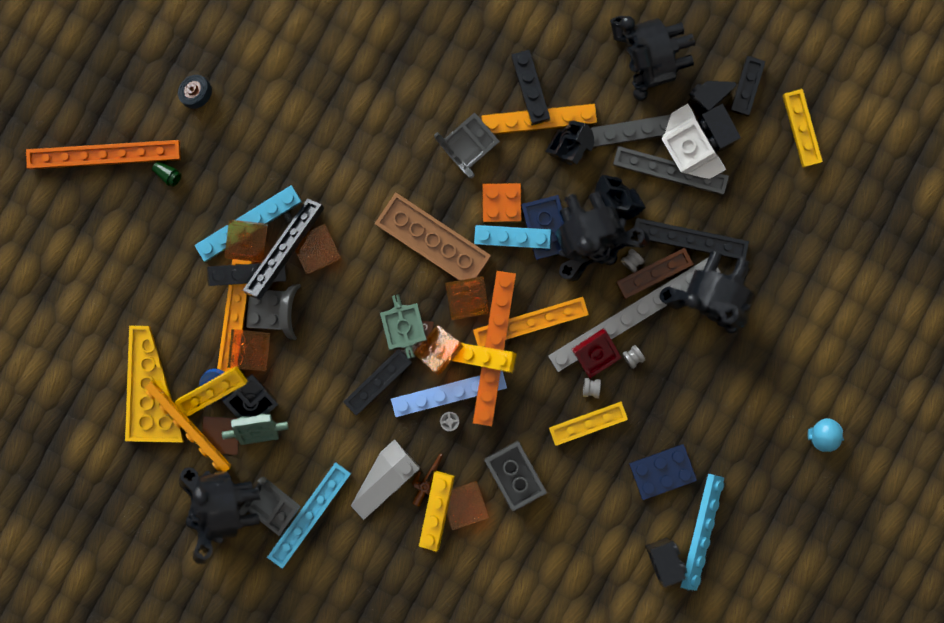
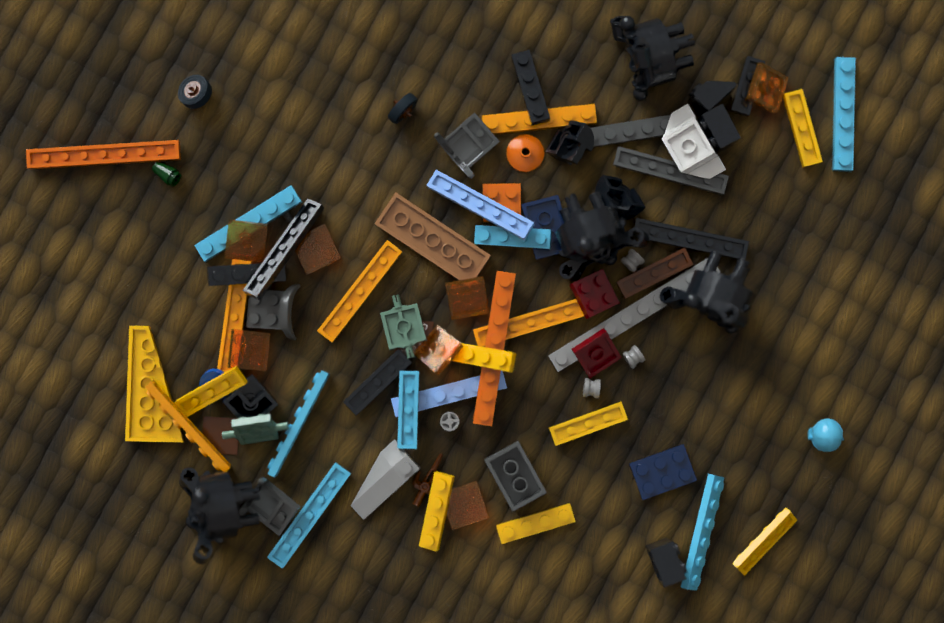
(294, 429): none -> medium azure plate
(359, 291): none -> light orange plate
(402, 108): none -> black wheel
(408, 409): none -> medium azure plate
(480, 205): none -> light blue plate
(523, 162): none -> orange dish
(535, 523): none -> yellow plate
(594, 294): none -> dark red plate
(765, 541): none -> yellow plate
(767, 87): none -> clear orange plate
(843, 114): none -> medium azure plate

